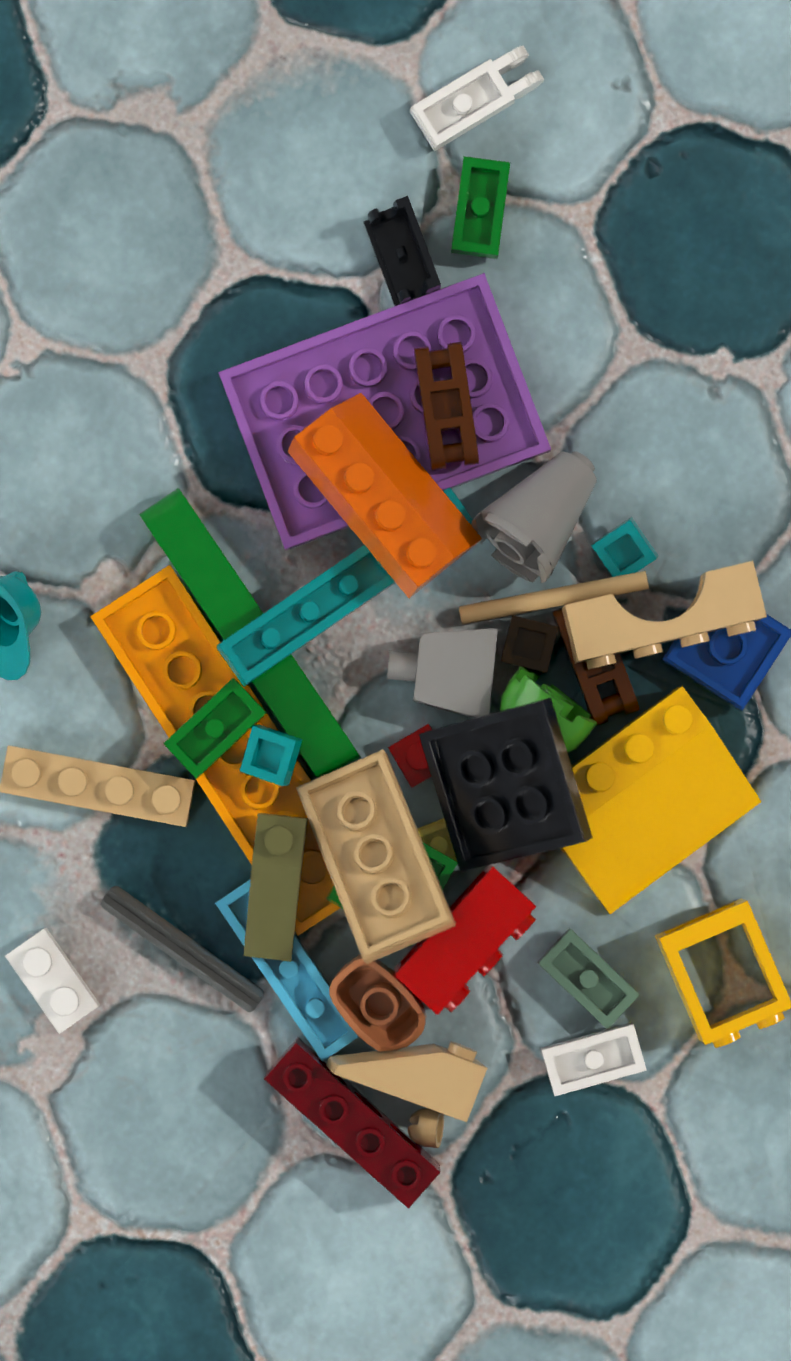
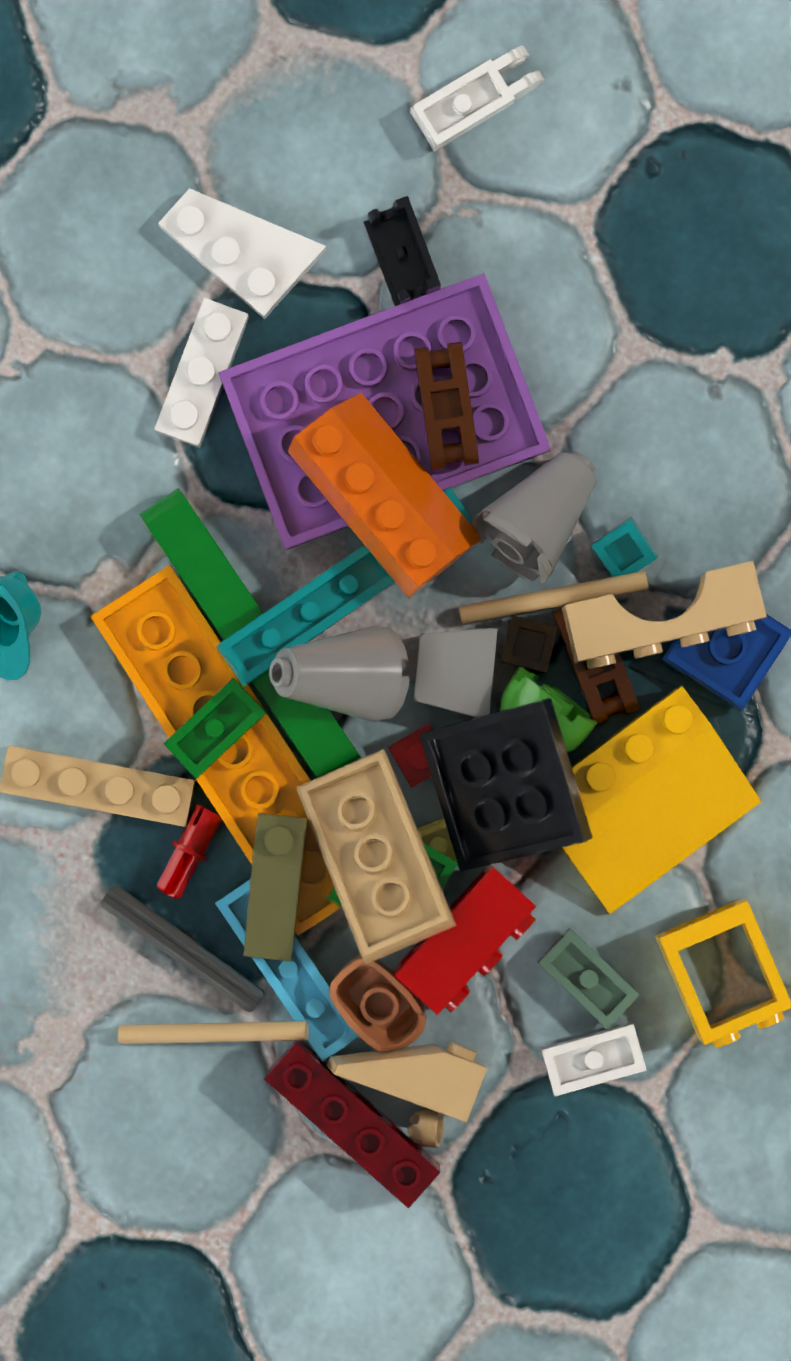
(52, 980): white plate -> none
(189, 851): none -> red axle
(197, 379): none -> white plate
(213, 1032): none -> tan bar
(240, 249): none -> white wing
(270, 755): teal plate -> none
(346, 673): none -> light grey cone
(480, 207): green plate -> none

